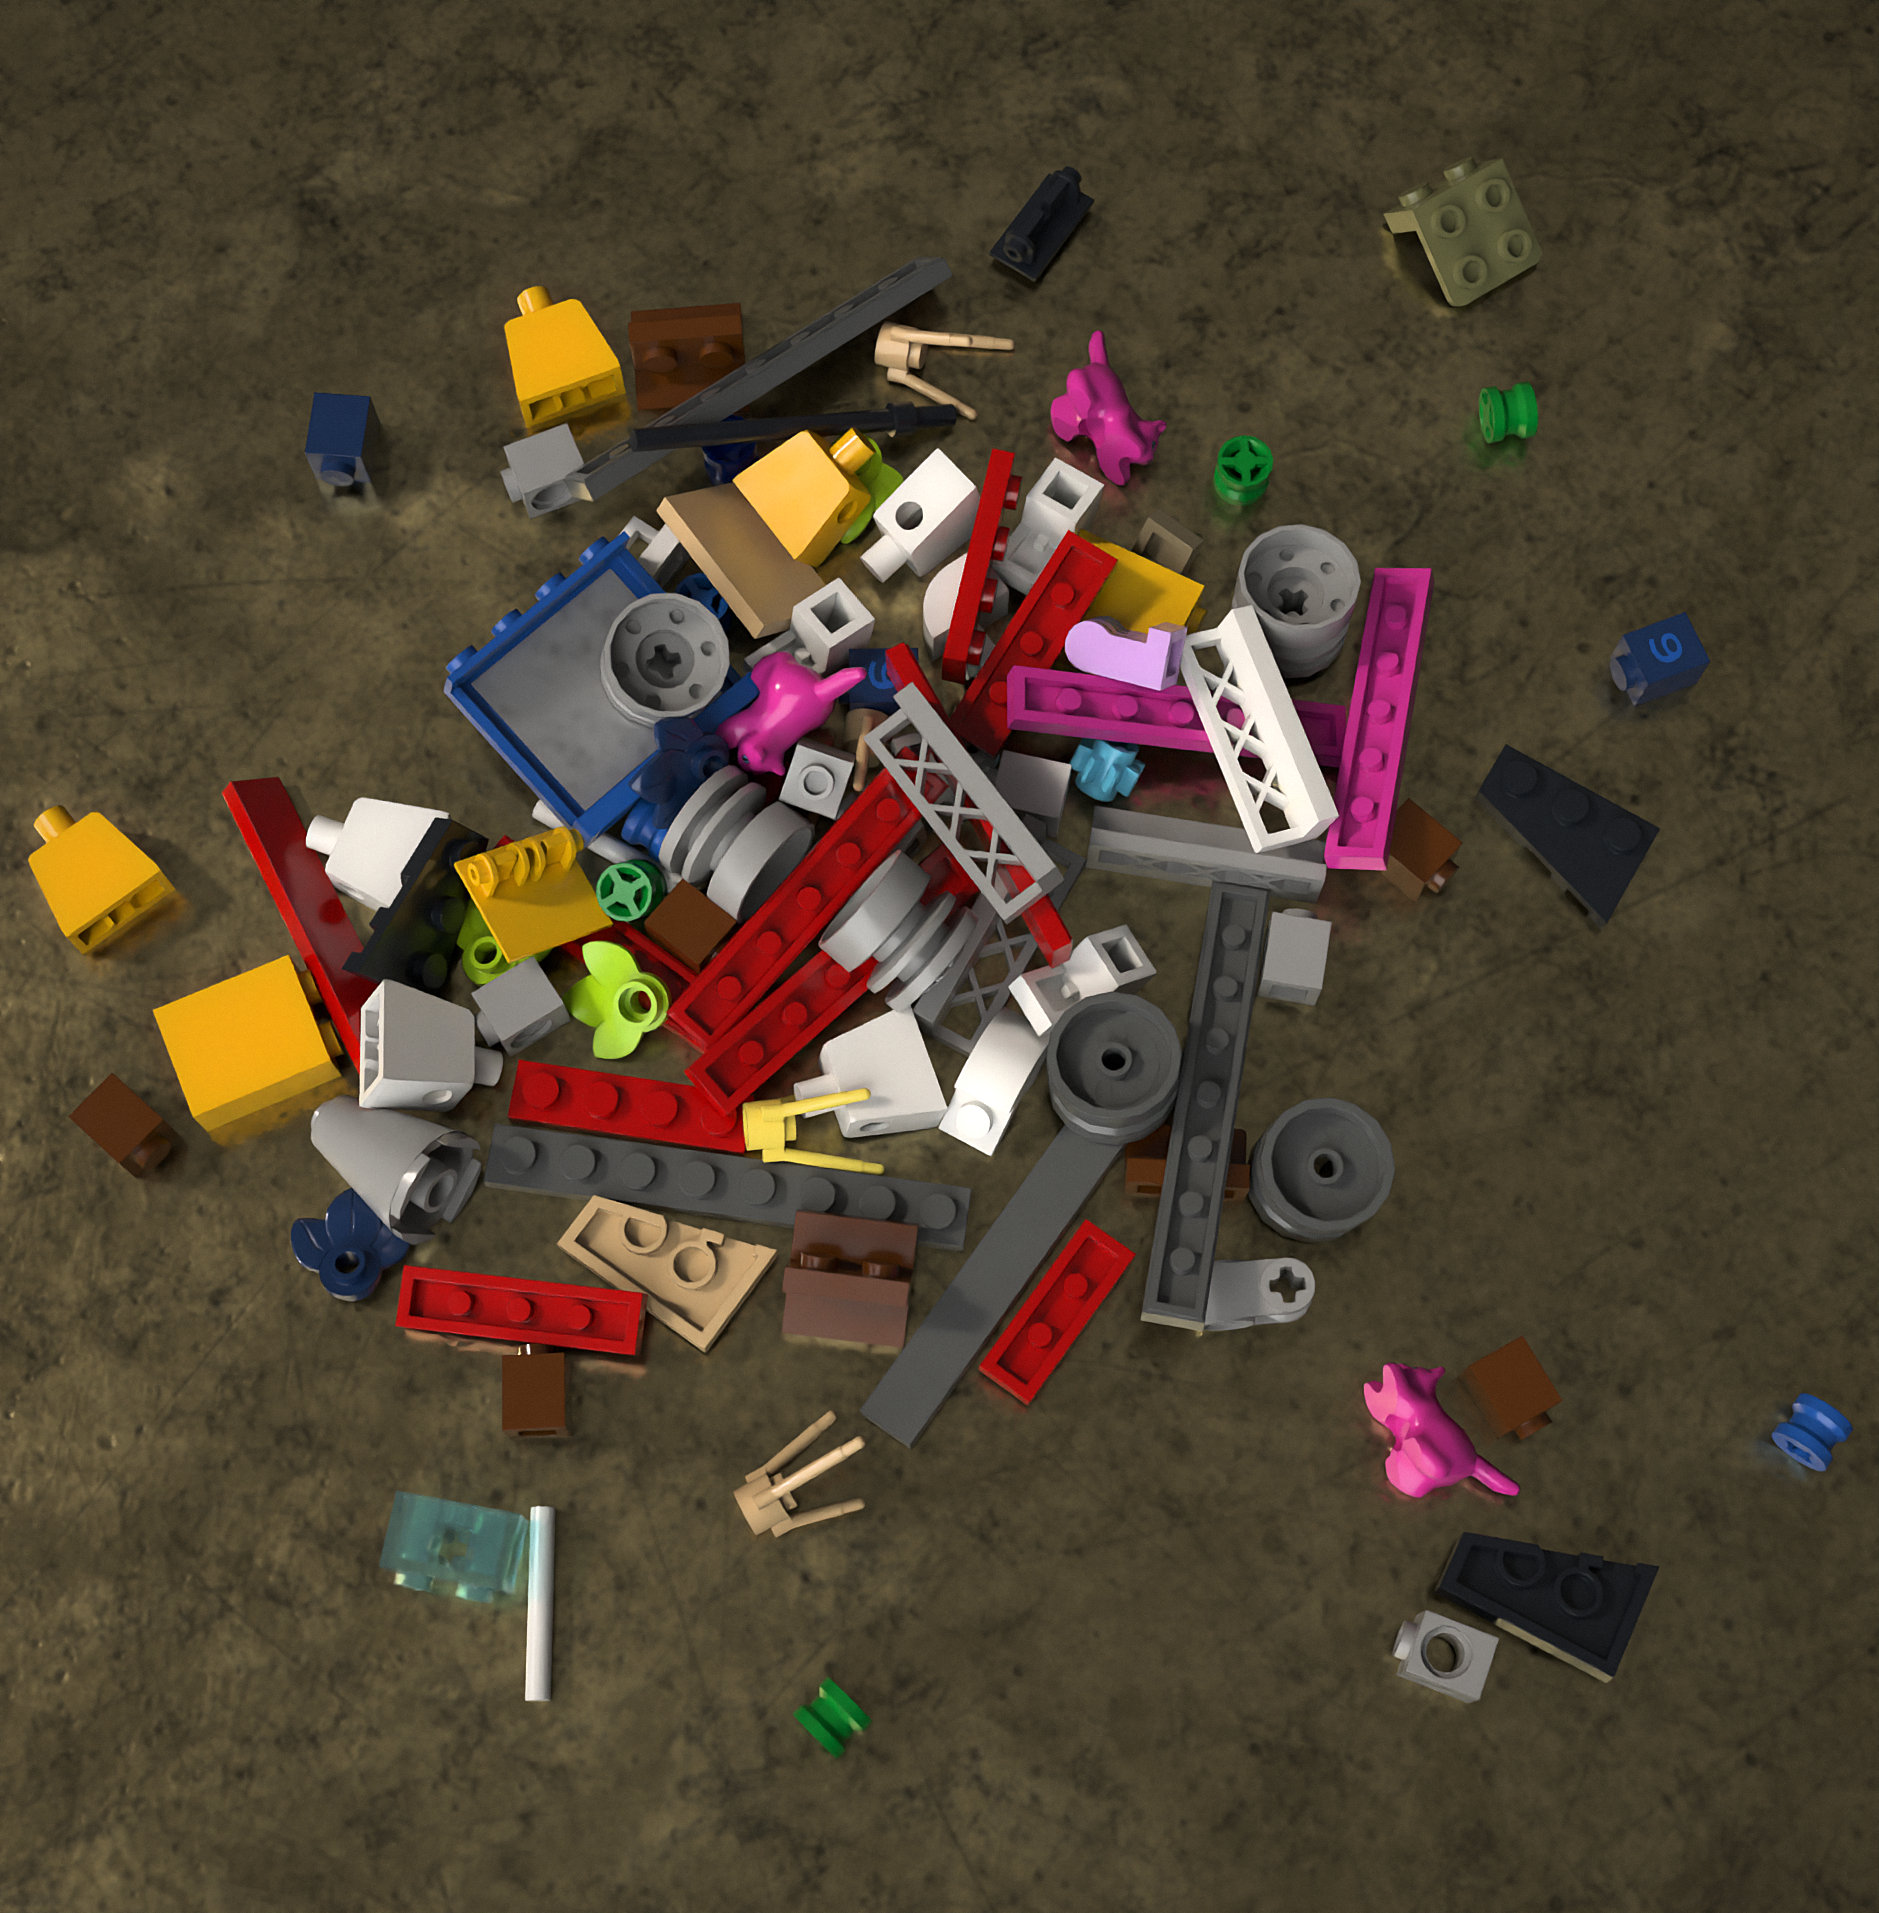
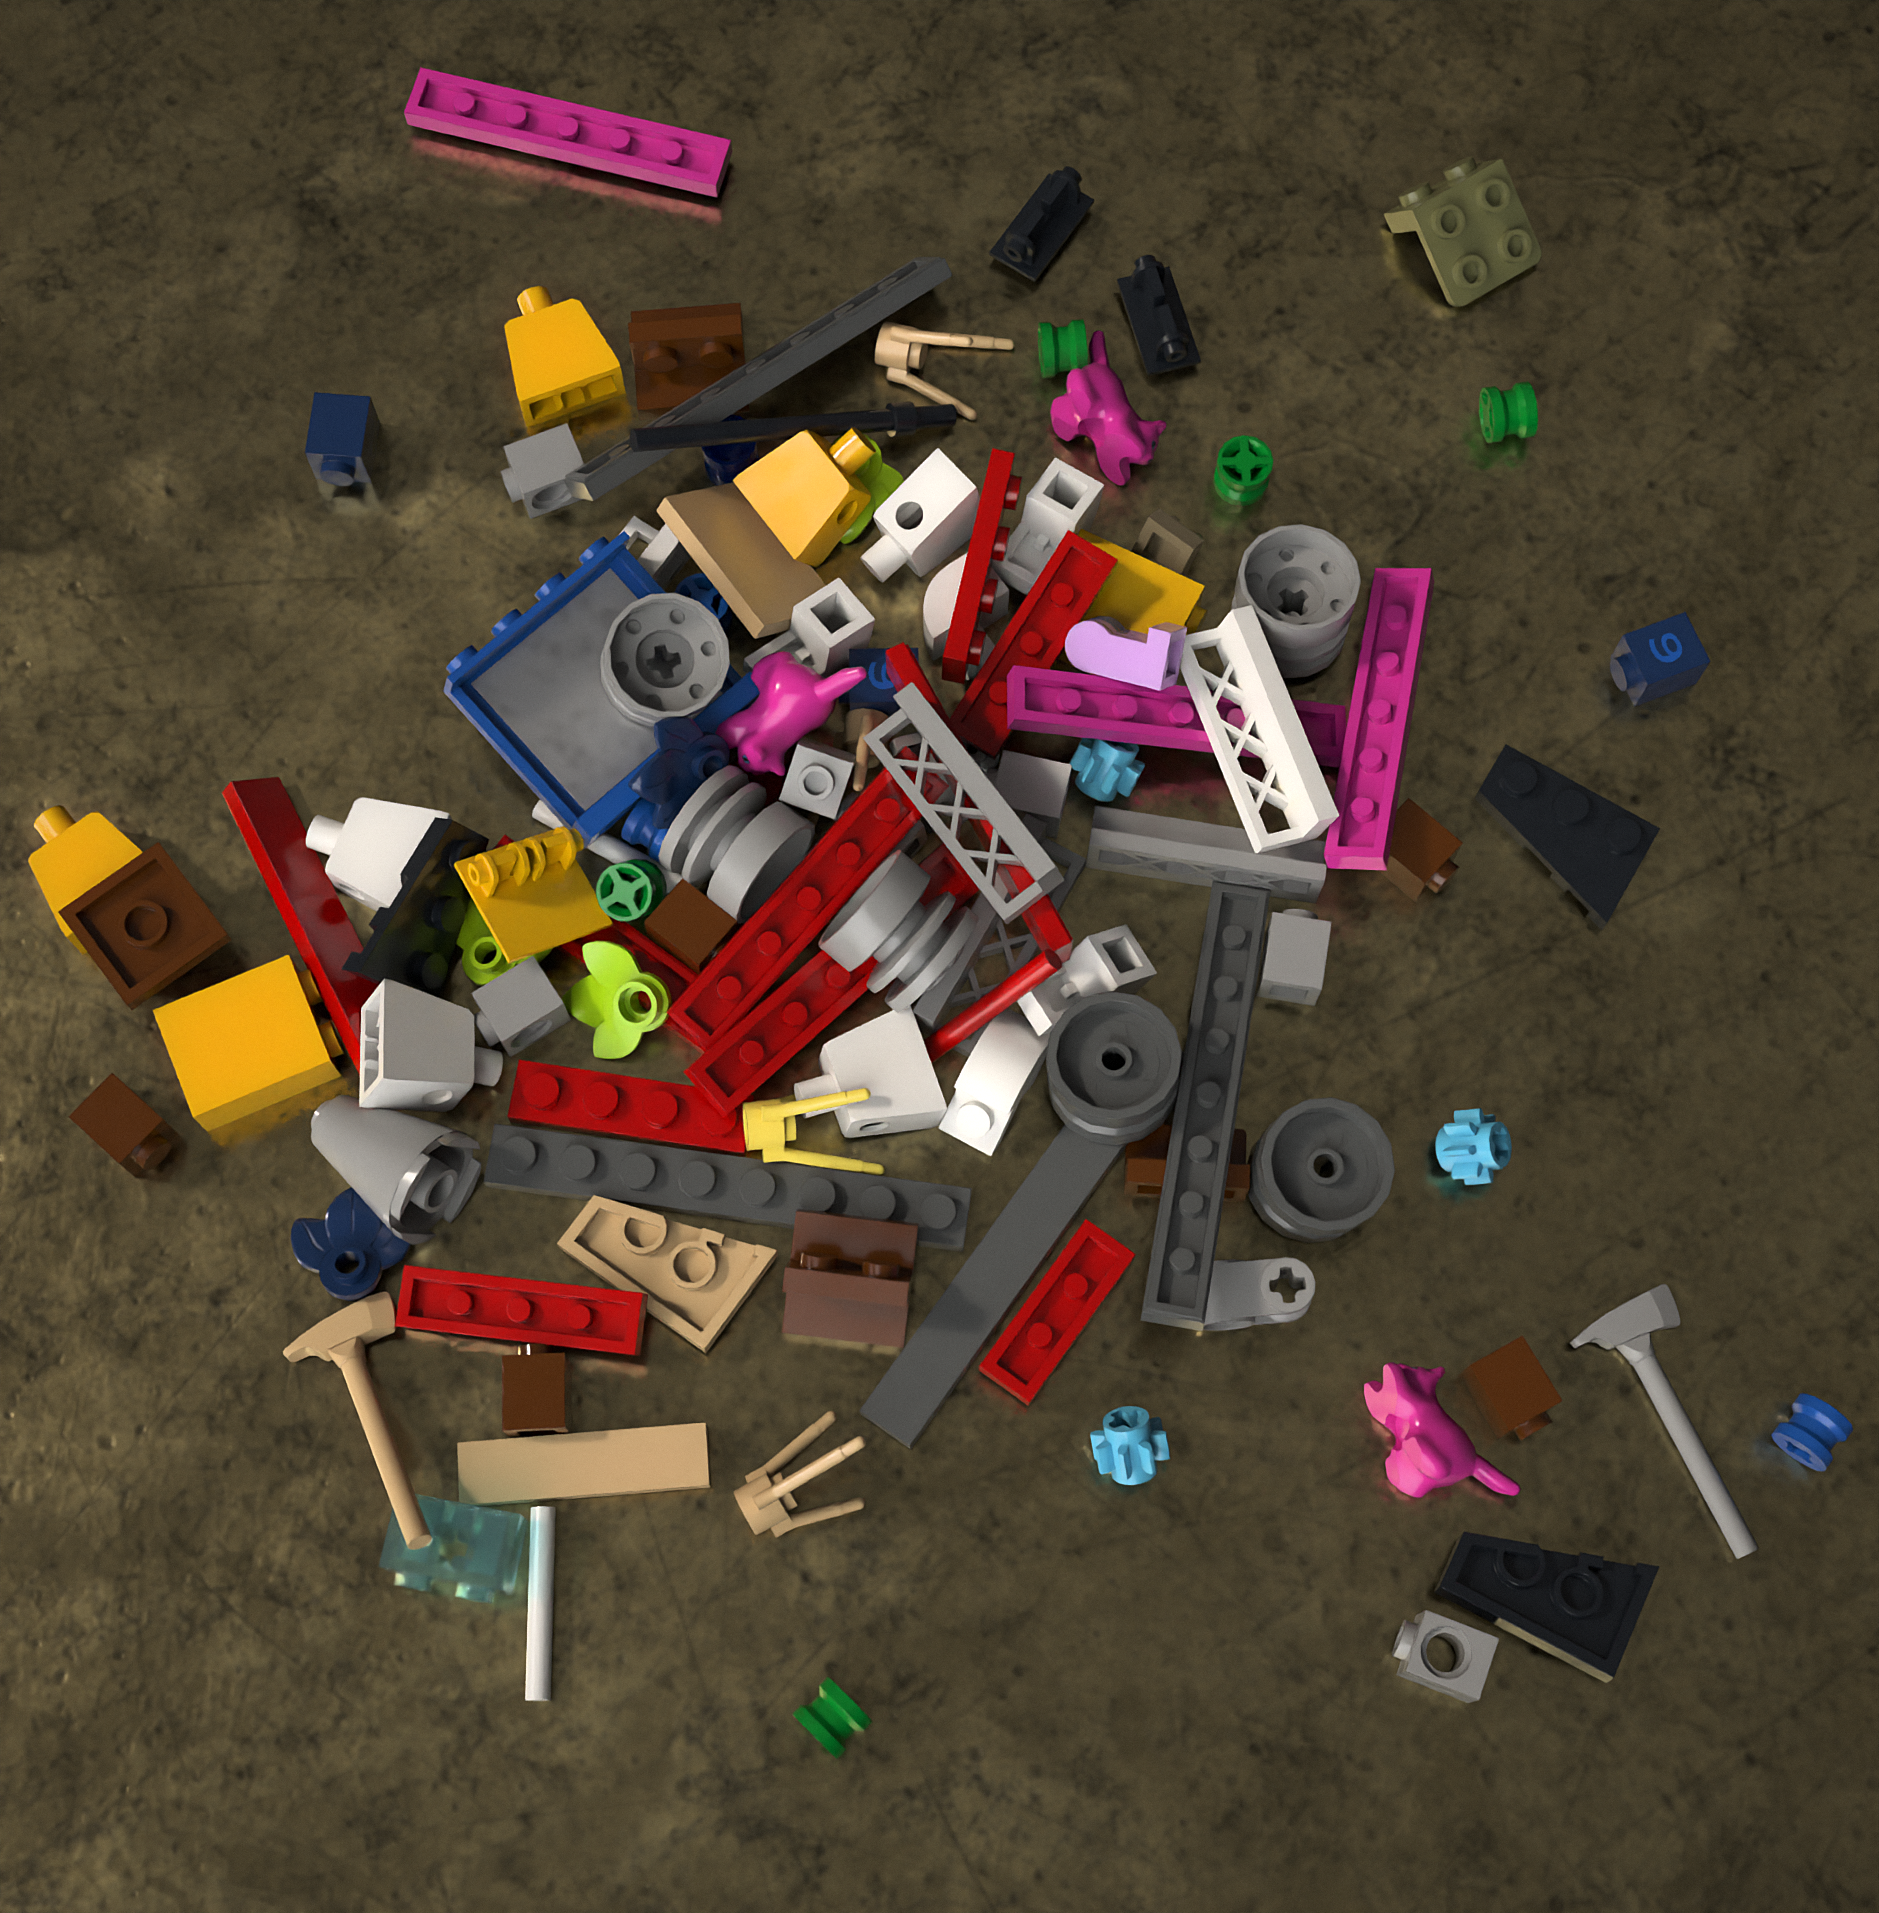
(144, 926): none -> reddish brown bracket
(343, 1340): none -> tan piece
(568, 132): none -> dark pink plate
(584, 1464): none -> tan tile
(992, 1004): none -> red bar
(1062, 347): none -> green wheel
(1130, 1445): none -> medium azure gear
(1157, 317): none -> black hinge
(1473, 1146): none -> medium azure gear
(1629, 1331): none -> light grey piece

